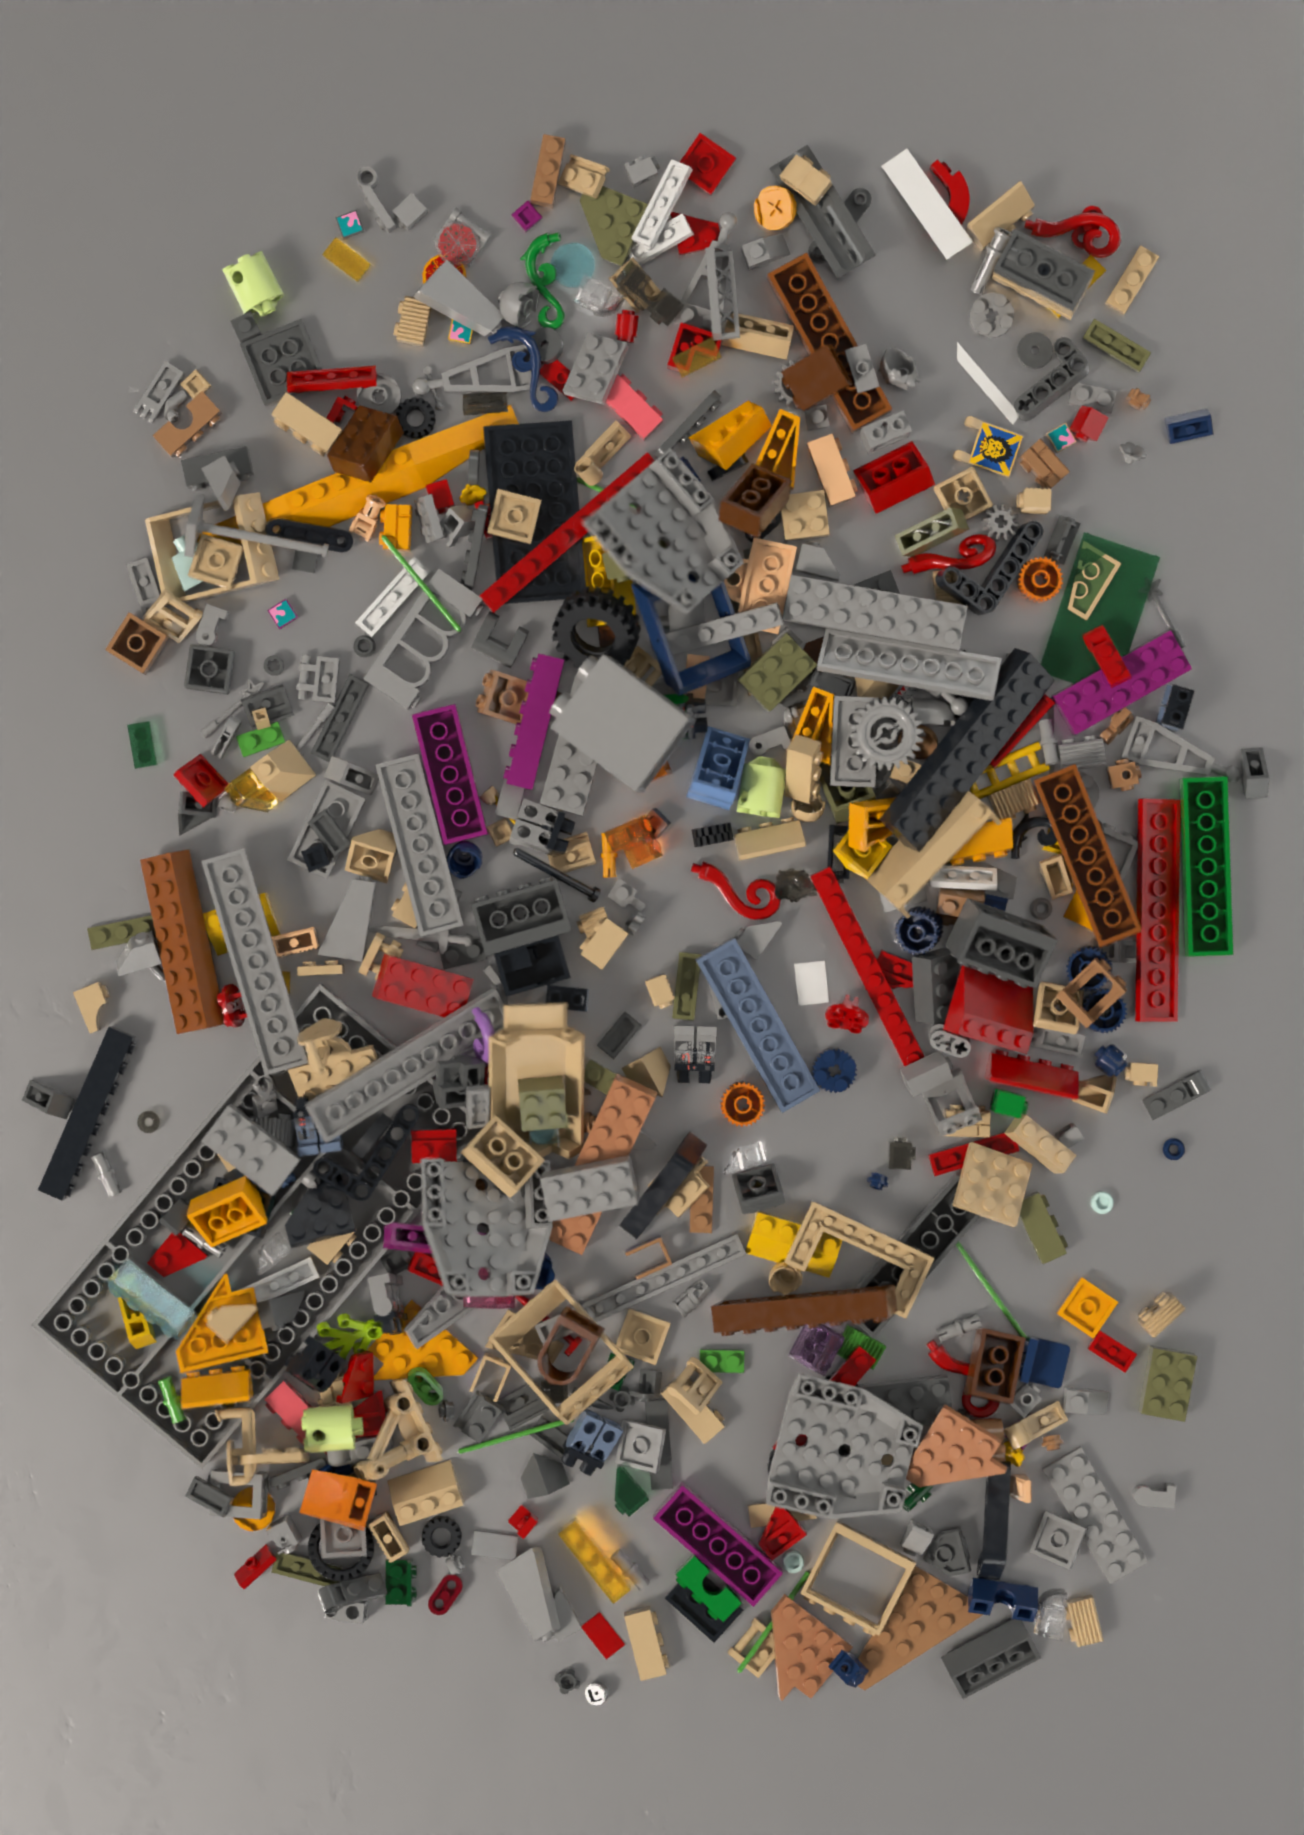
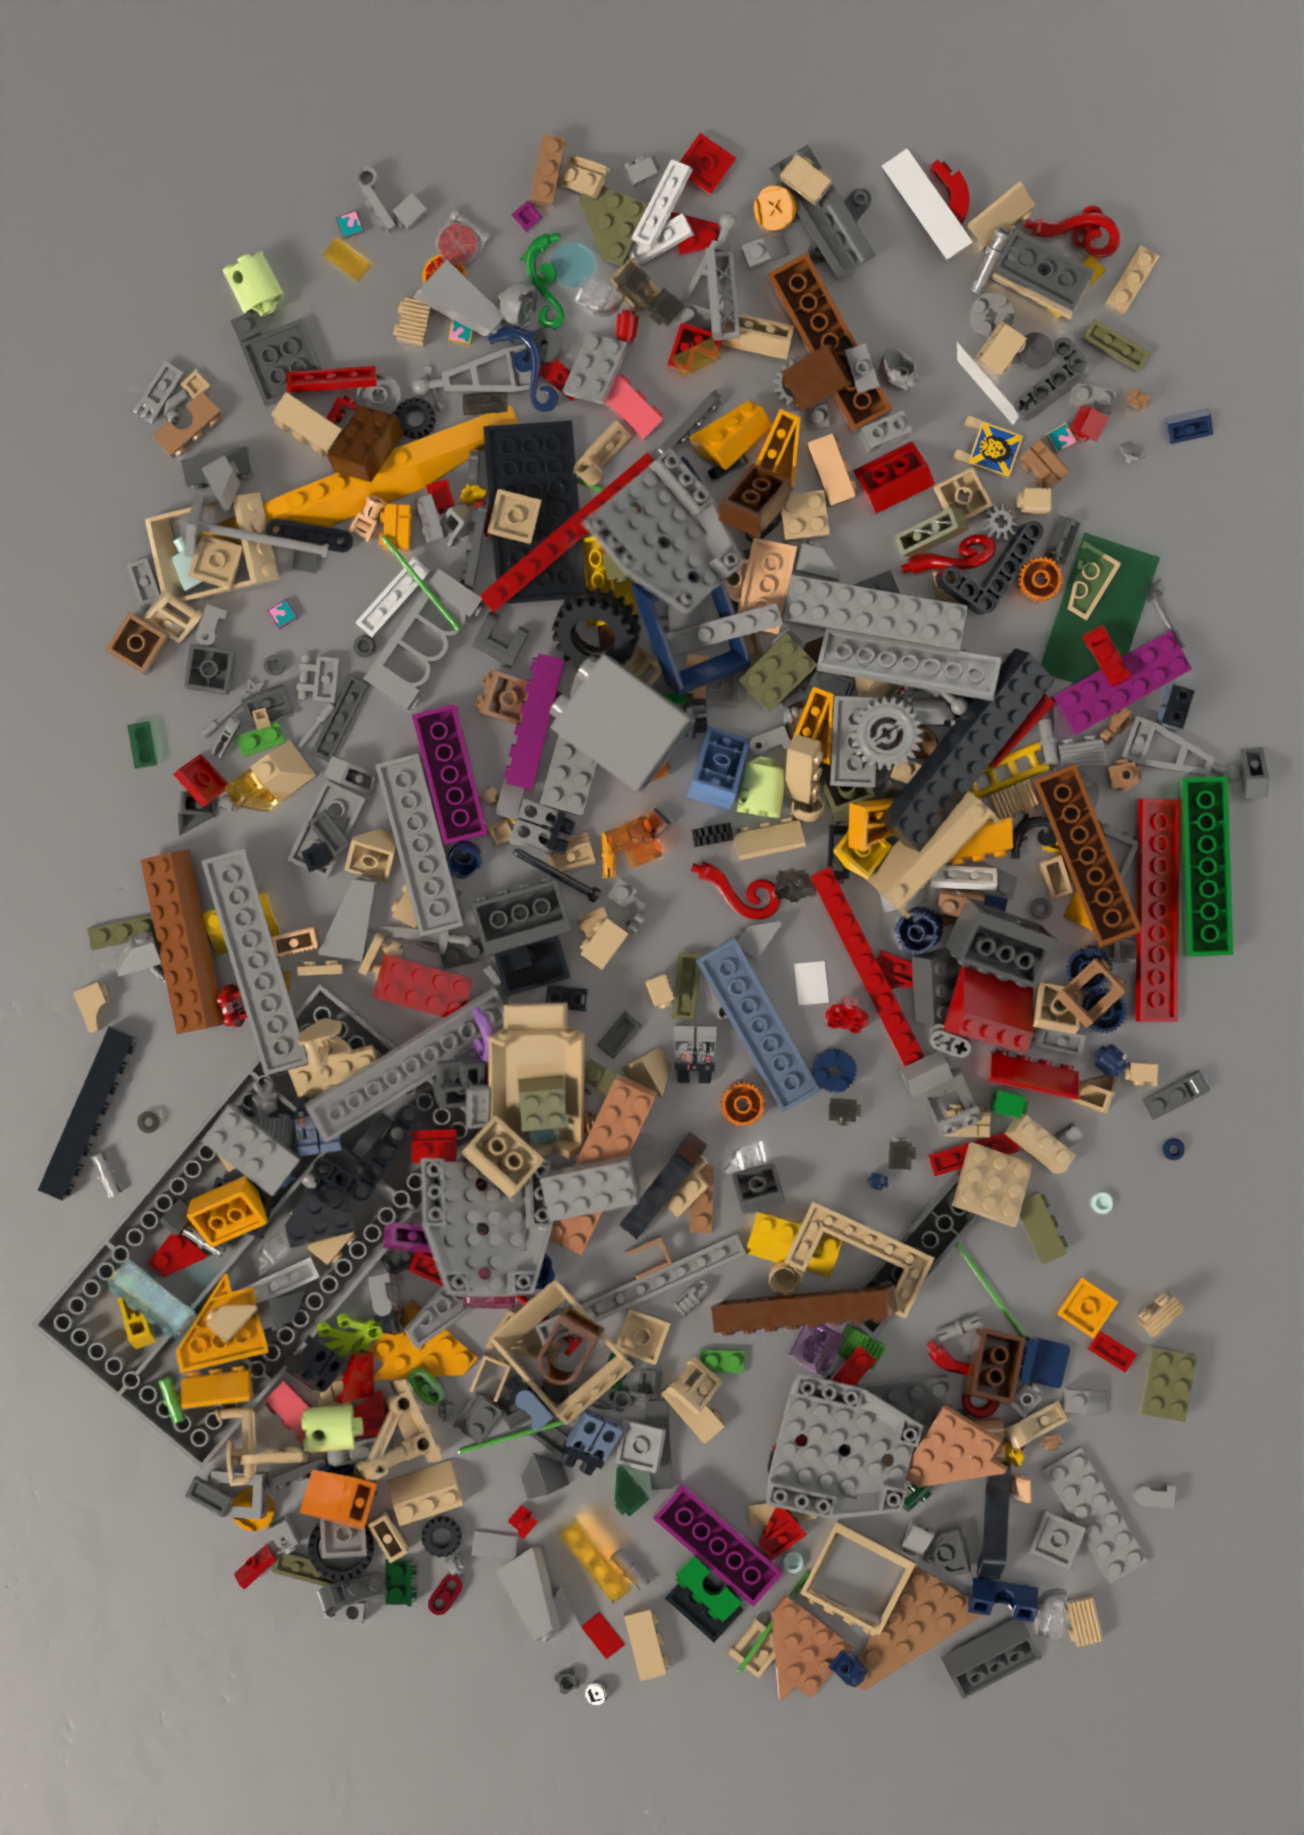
(48, 1099): dark grey slope -> none
(530, 1402): none -> sand blue hips
(843, 1110): none -> clear smoke brick
(1001, 347): none -> tan brick

